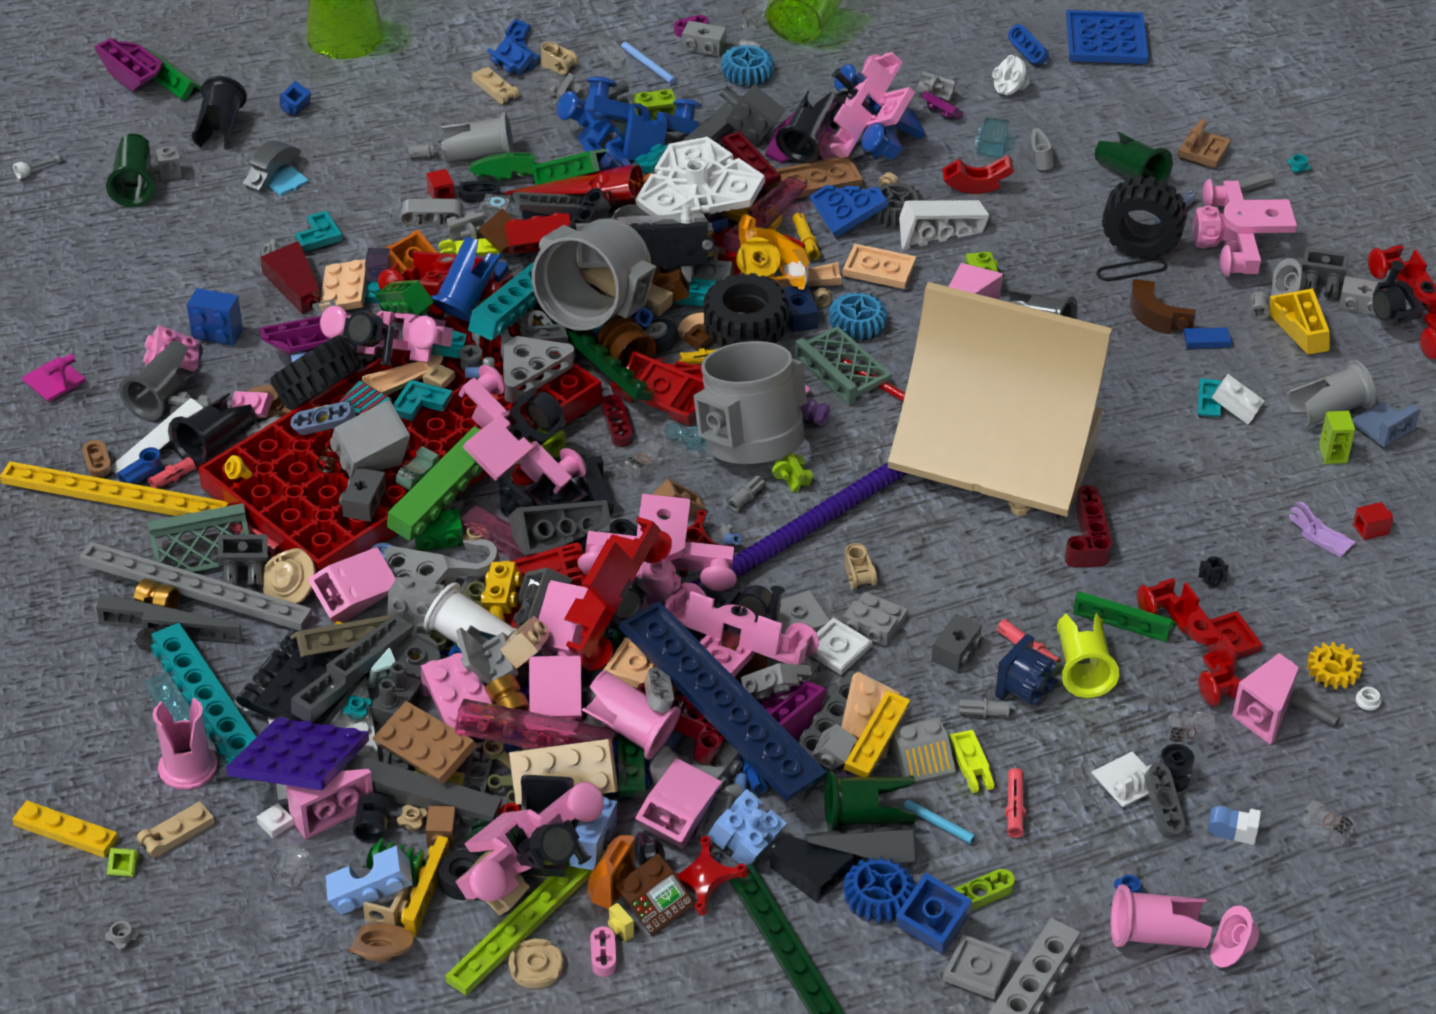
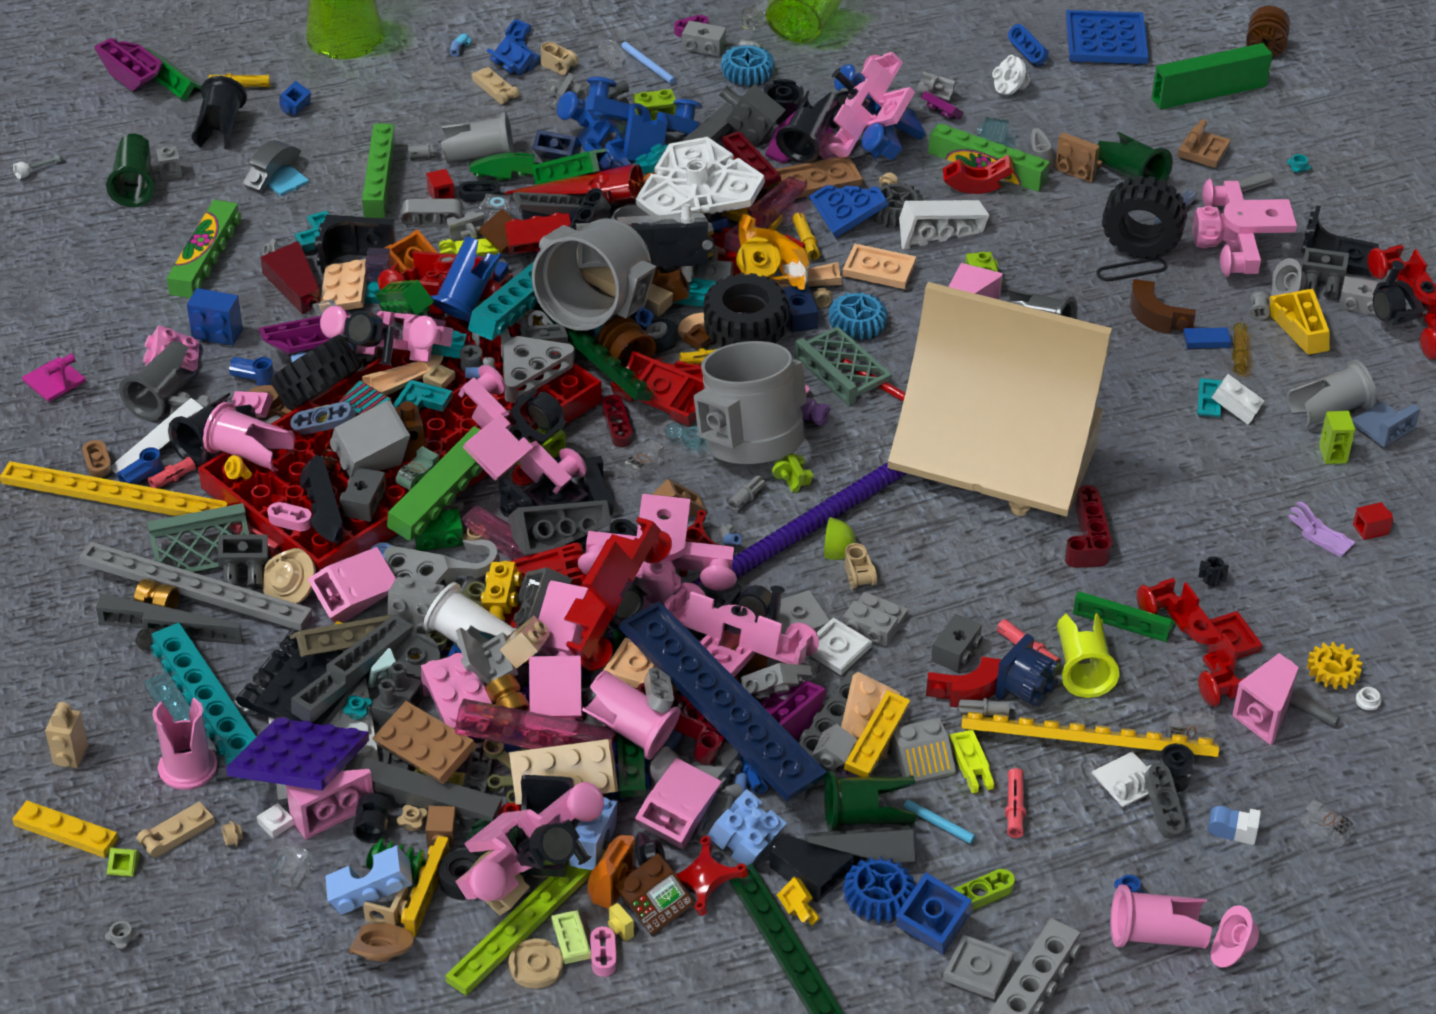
(66, 736): none -> tan brick
(203, 248): none -> bright green brick
(232, 833): none -> tan plate
(244, 436): none -> bright pink piece
(249, 80): none -> yellow pin
(258, 369): none -> blue piece
(289, 516): none -> bright pink beam
(325, 512): none -> black brick
(351, 236): none -> black bracket
(379, 171): none -> bright green brick
(412, 421): none -> reddish brown torso
(457, 43): none -> arm
(555, 145): none -> dark blue brick
(571, 937): none -> yellowish green plate
(786, 94): none -> black brick
(795, 900): none -> yellow plate
(837, 538): none -> lime helmet
(971, 686): none -> red arch
(979, 152): none -> bright green brick
(1077, 157): none -> medium nougat plate
(1078, 732): none -> yellow plate
(1211, 76): none -> green brick
(1240, 353): none -> clear yellow pin
(1269, 26): none -> reddish brown wheel
(1319, 238): none -> black bracket

